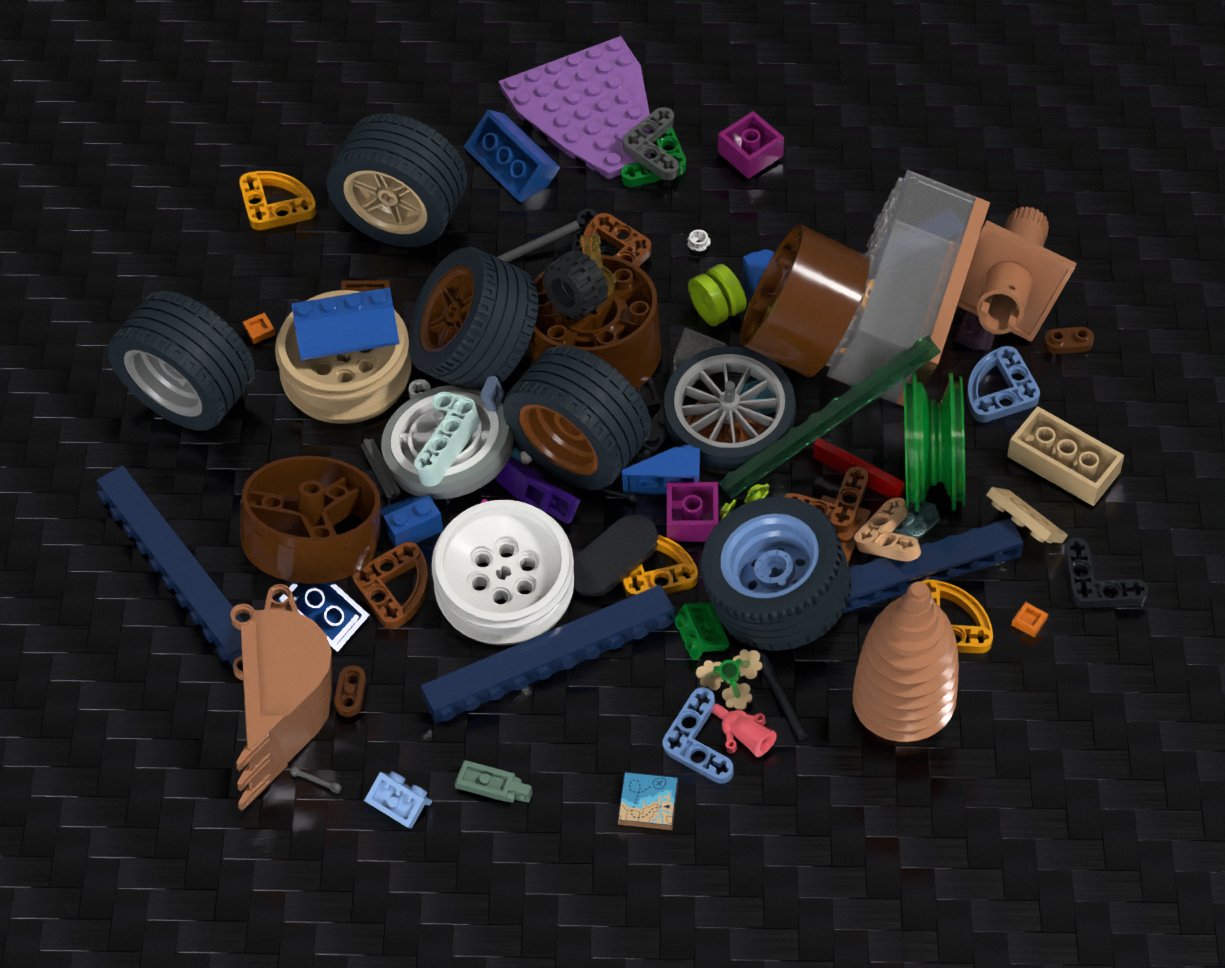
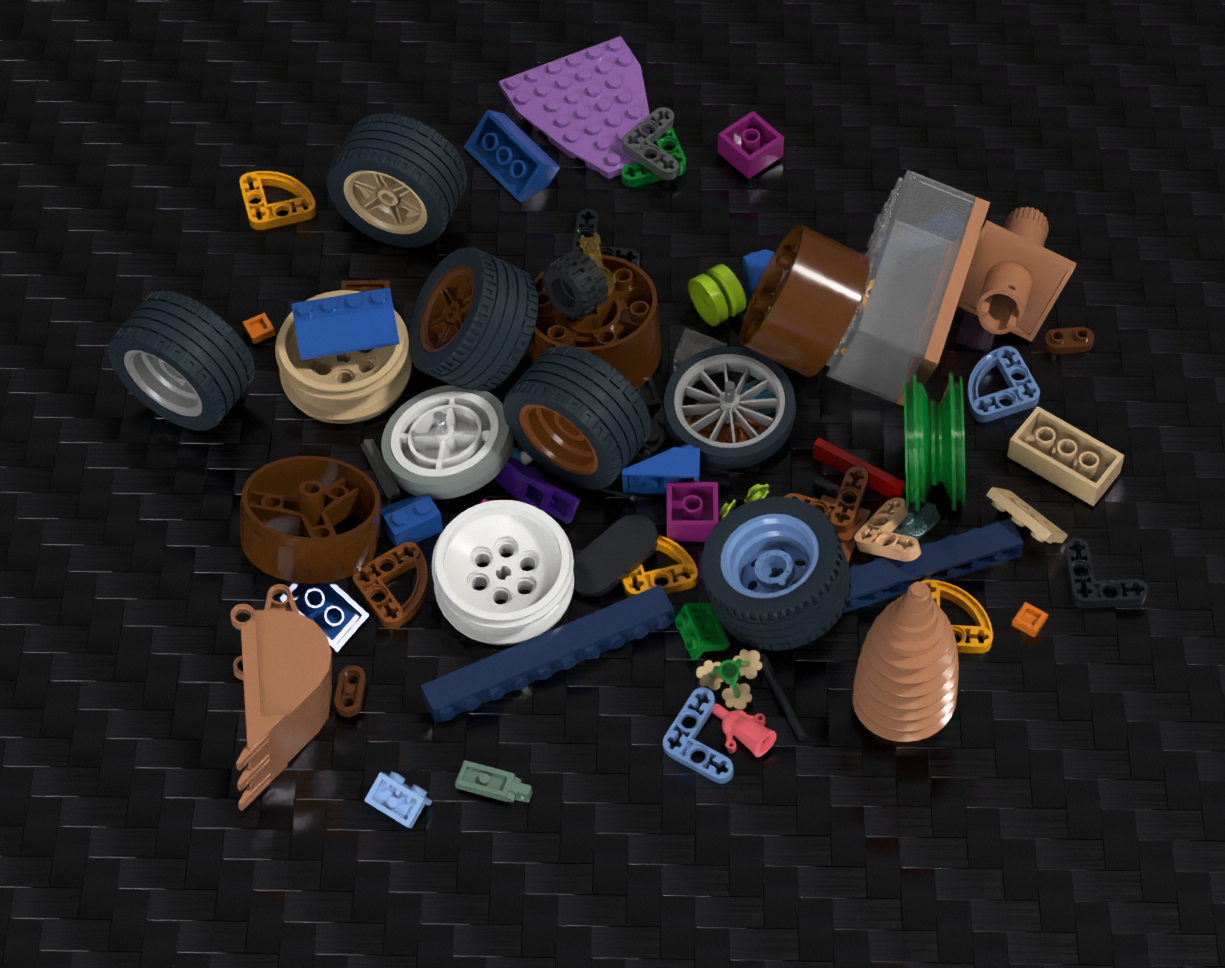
(173, 560): dark blue brick -> none
(295, 771): dark grey hinge -> none
(418, 385): white bush -> none
(449, 438): light aqua beam -> none
(492, 393): sand blue tile -> none
(539, 242): dark grey bar -> none
(626, 246): dark orange beam -> none
(648, 801): tile -> none
(698, 240): white plate -> none
(830, 416): clear green plate -> none

